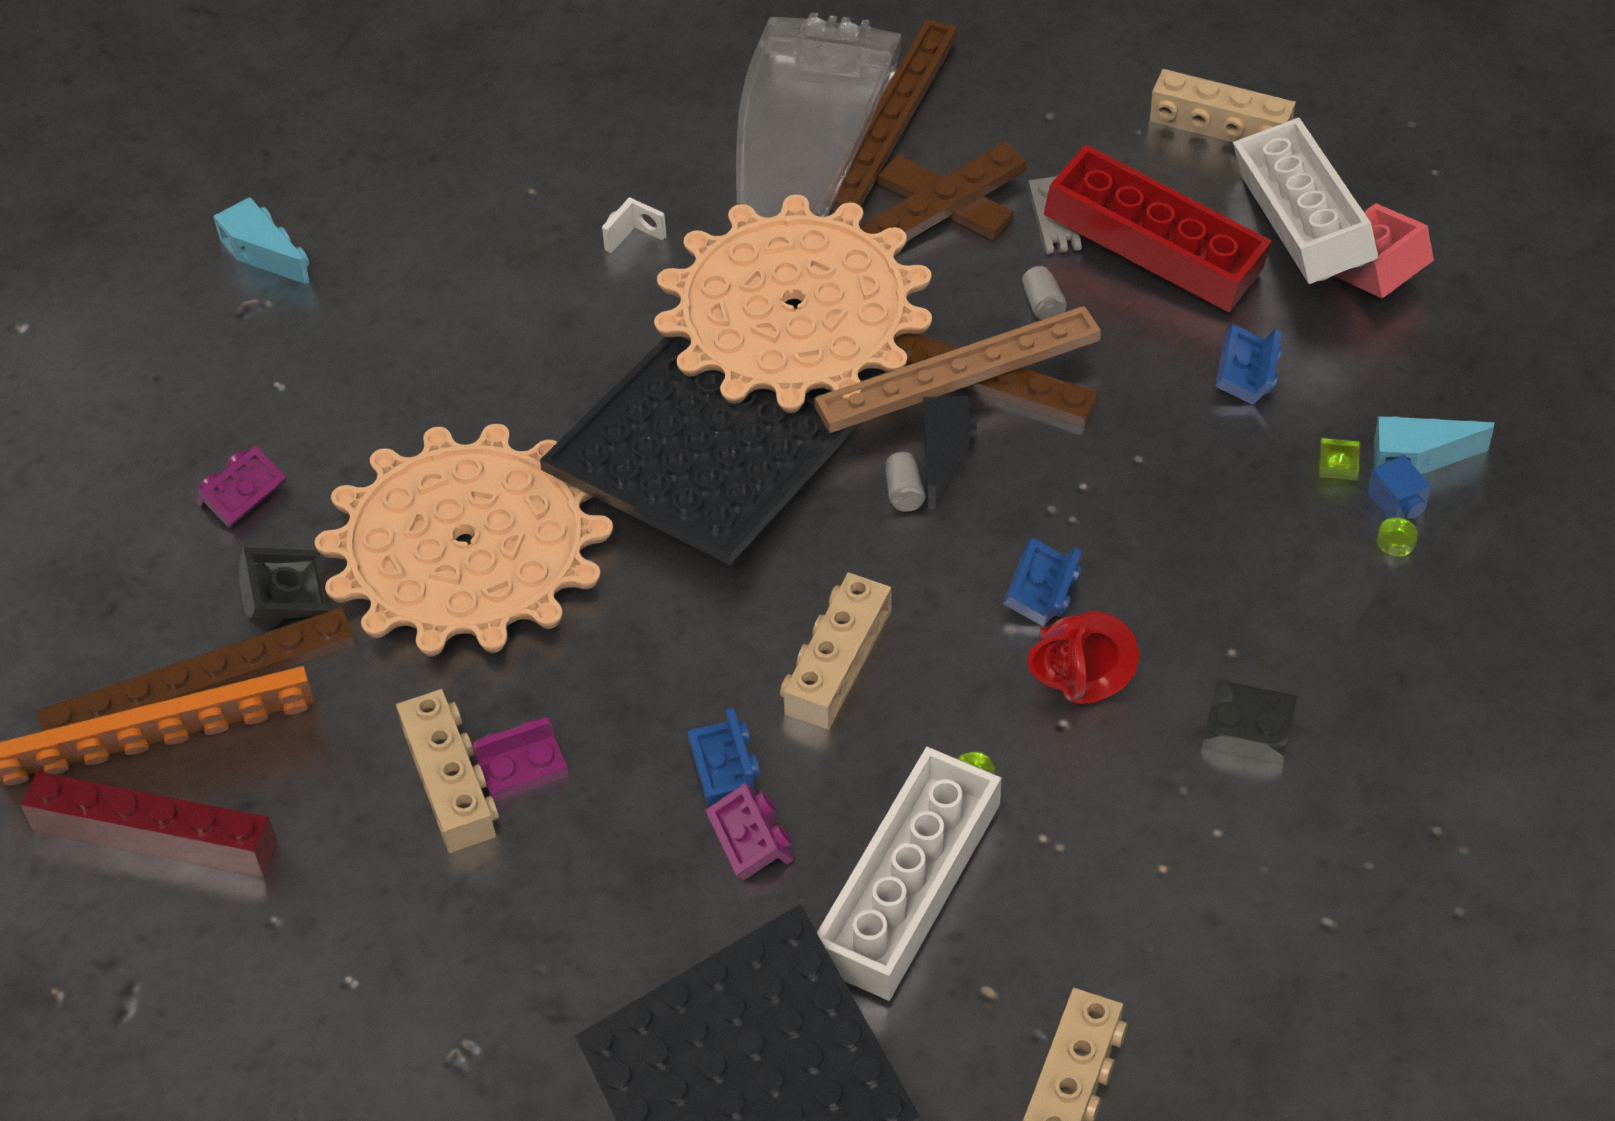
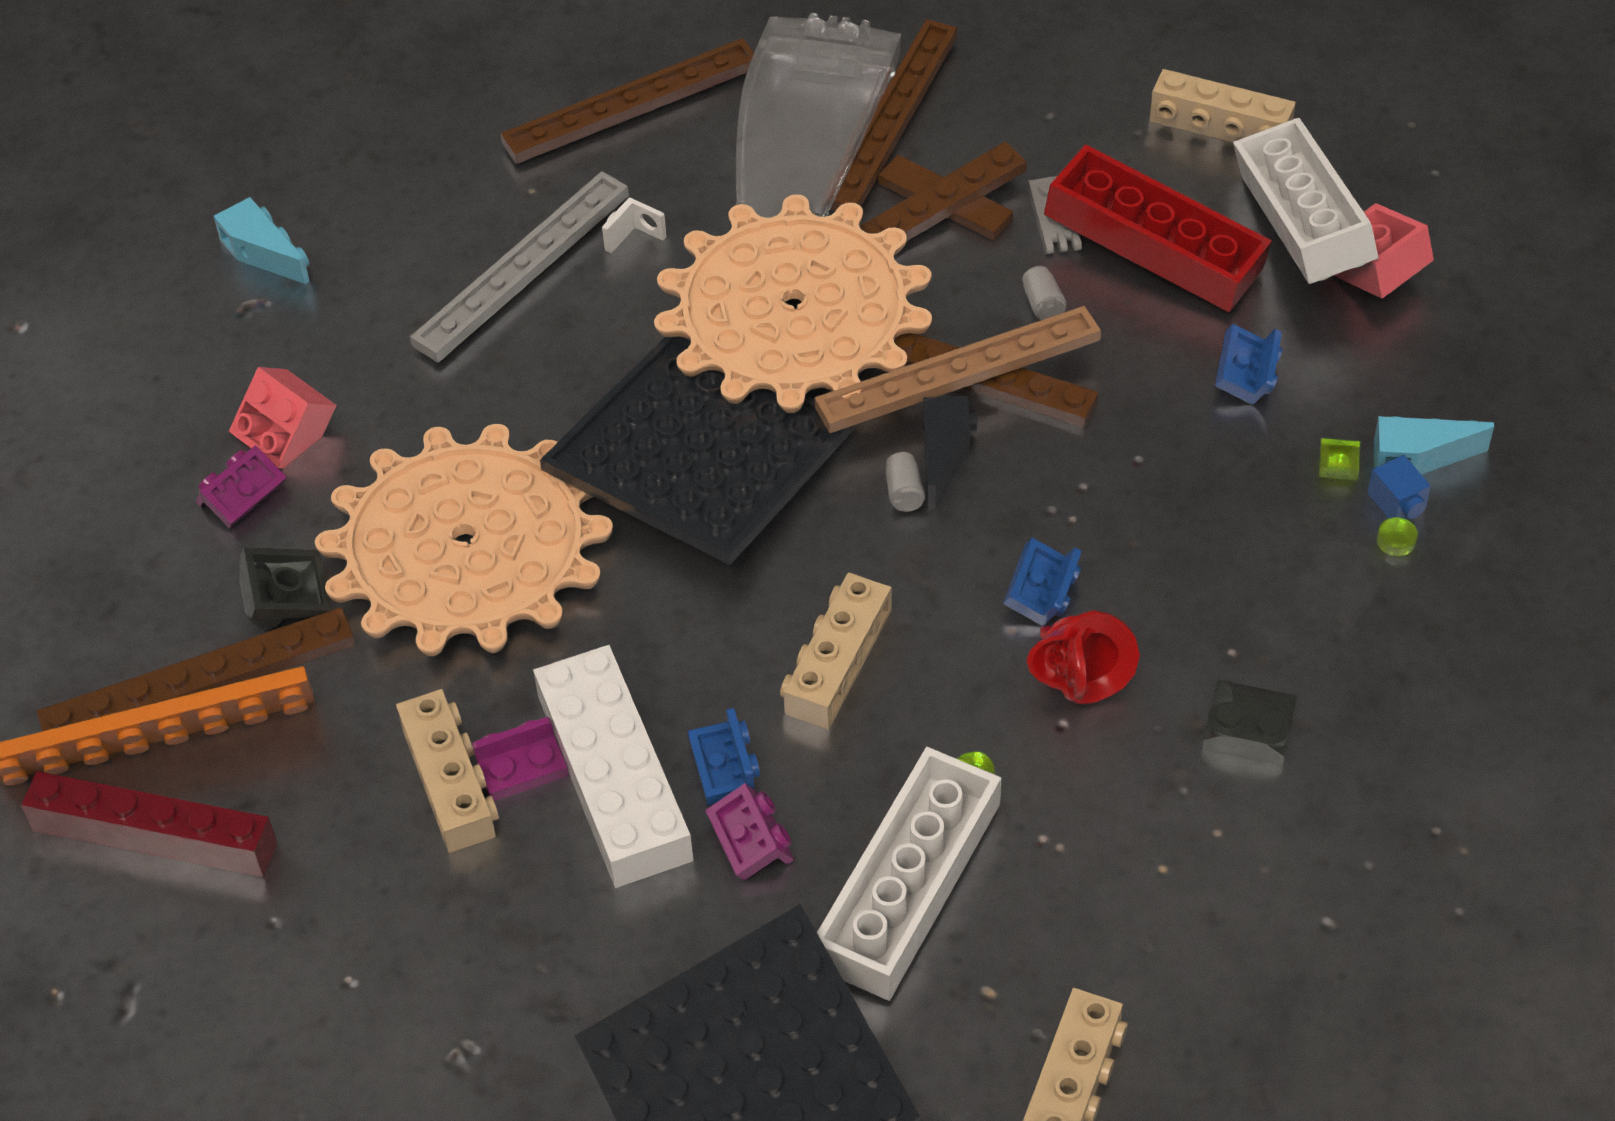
(281, 415): none -> coral slope
(519, 267): none -> light grey plate
(613, 766): none -> white brick
(627, 101): none -> reddish brown plate

